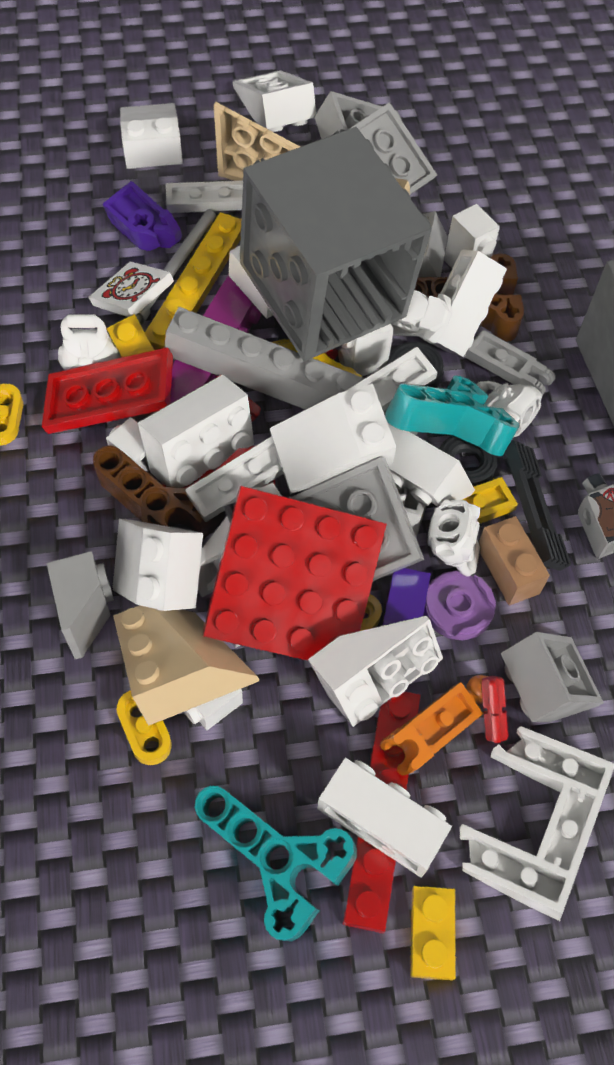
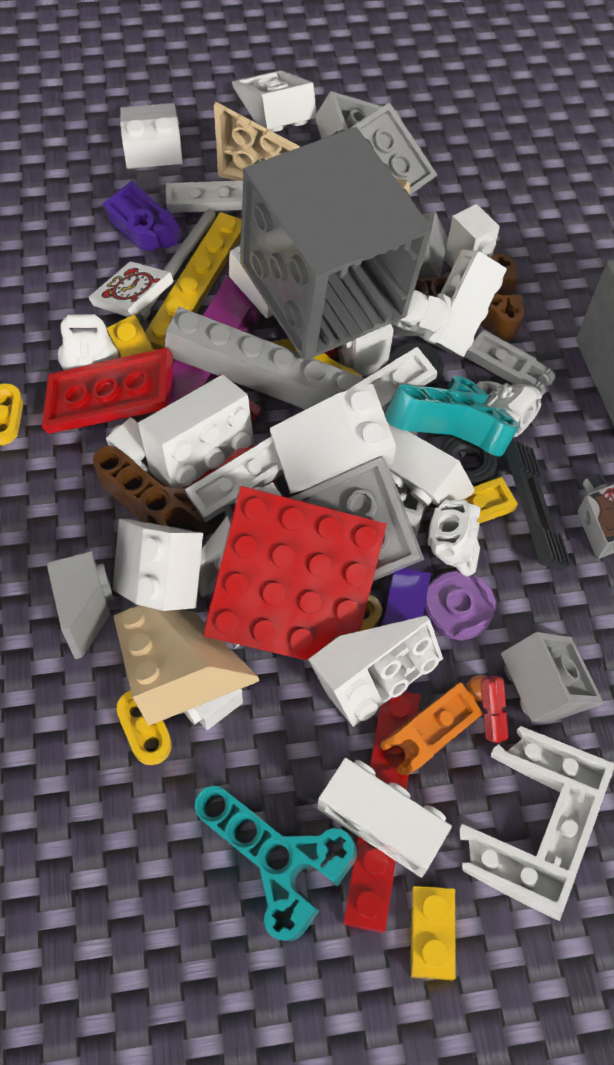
(512, 560): medium nougat brick -> none

